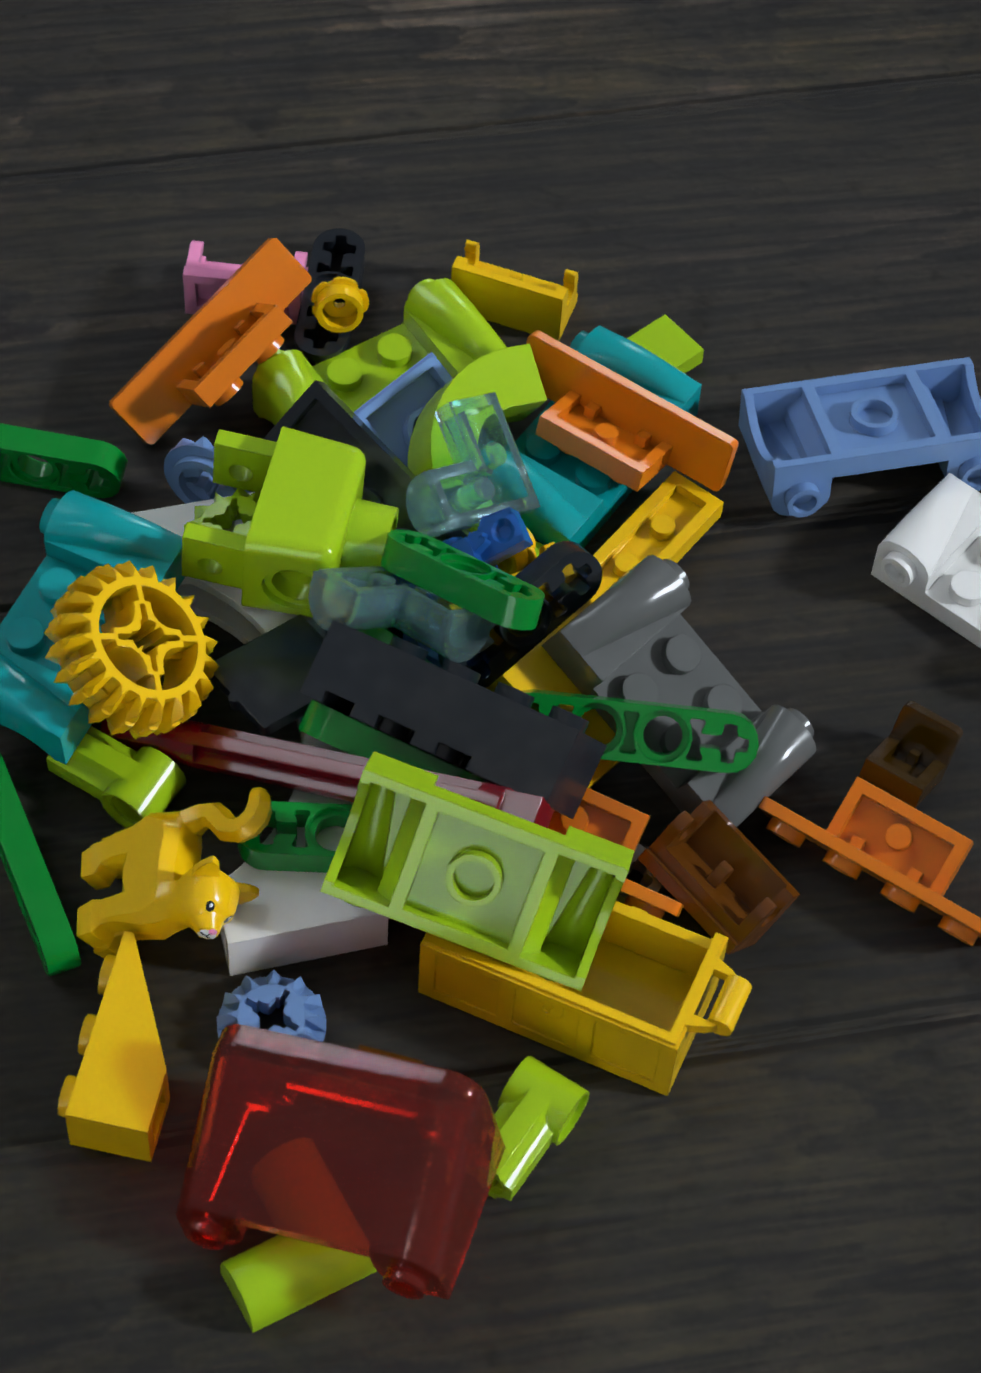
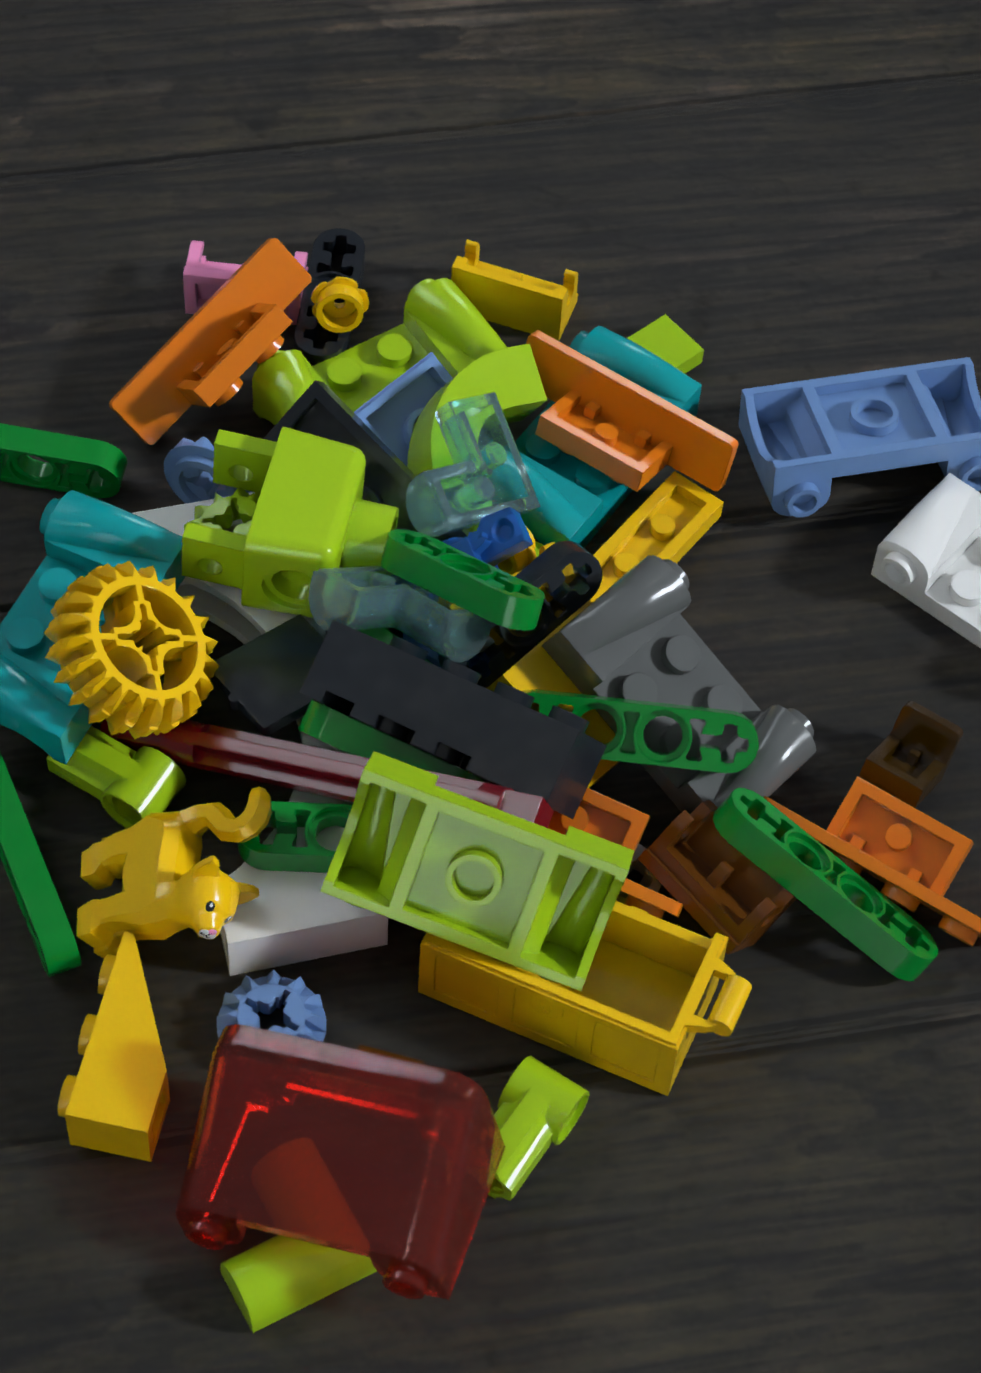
(825, 884): none -> green beam

